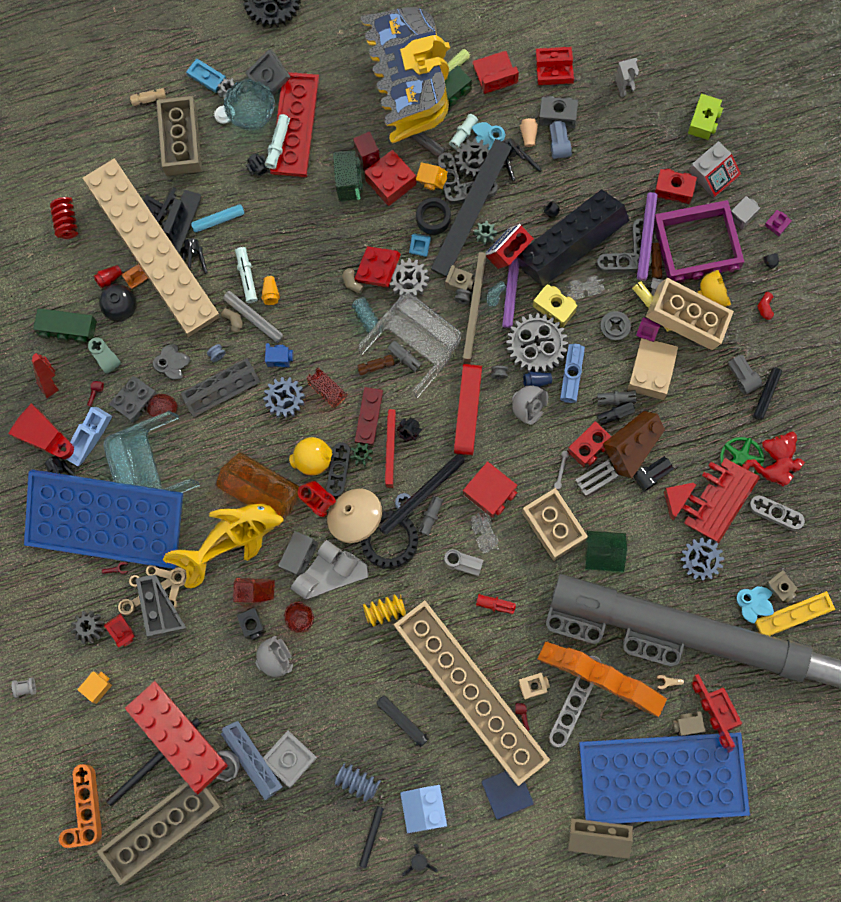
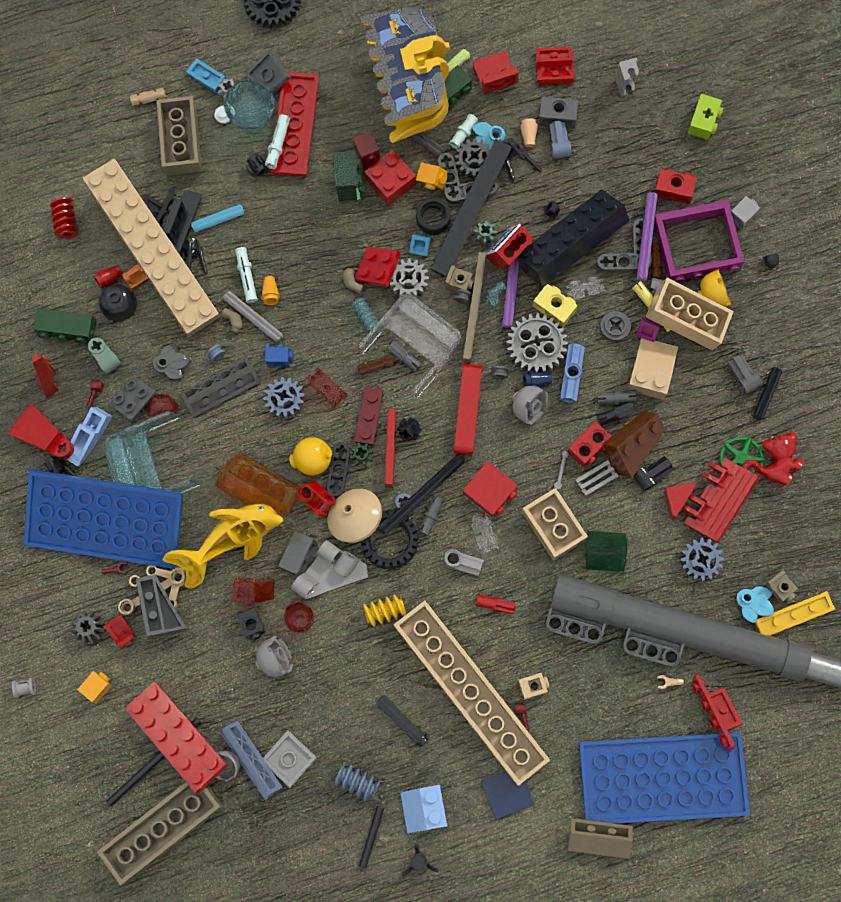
(82, 805): orange beam -> none
(573, 712): light grey beam -> none
(604, 677): orange arch -> none
(689, 725): dark tan brick -> none
(715, 169): light grey slope -> none
(764, 307): red arm -> none
(778, 222): magenta tile -> none
(787, 524): light grey beam -> none

